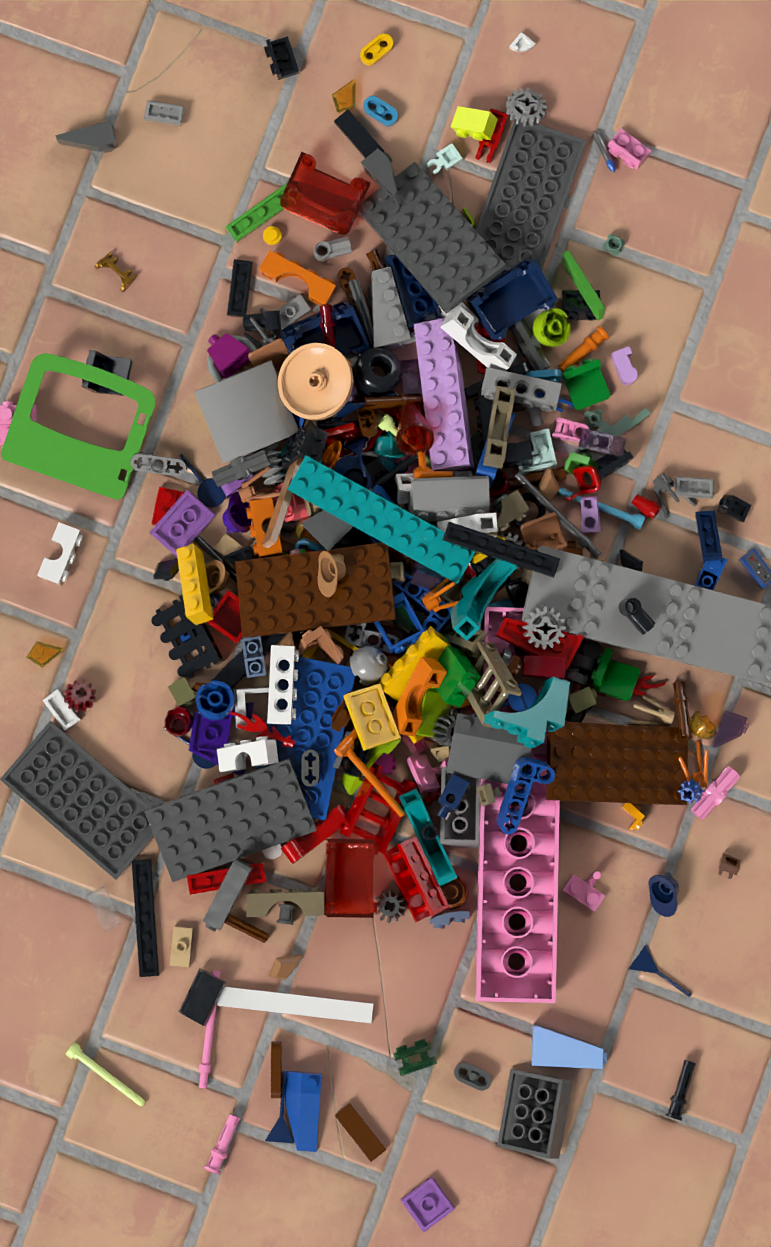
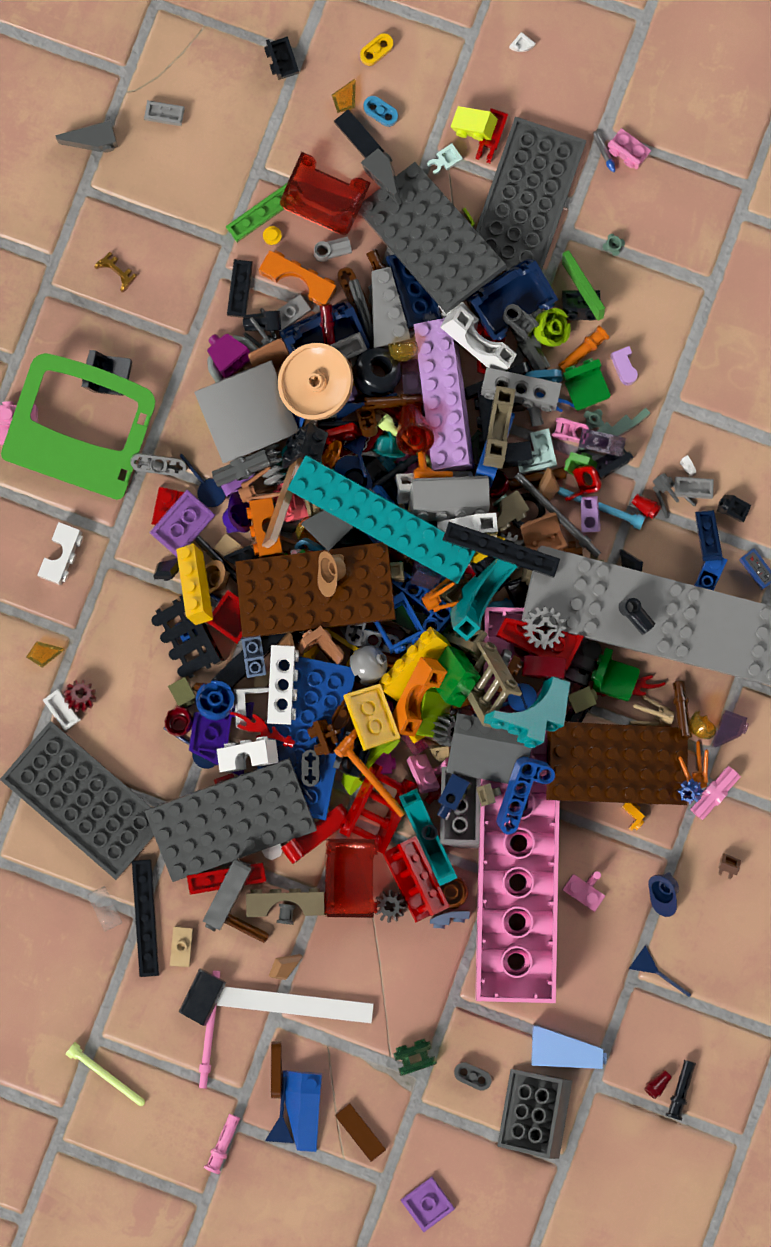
(326, 736): none -> reddish brown hips
(351, 345): none -> light grey plate
(403, 351): none -> clear yellow hair
(520, 322): none -> dark grey piece
(526, 107): light grey gear -> none
(658, 1084): none -> dark red cone
(688, 466): none -> white tile

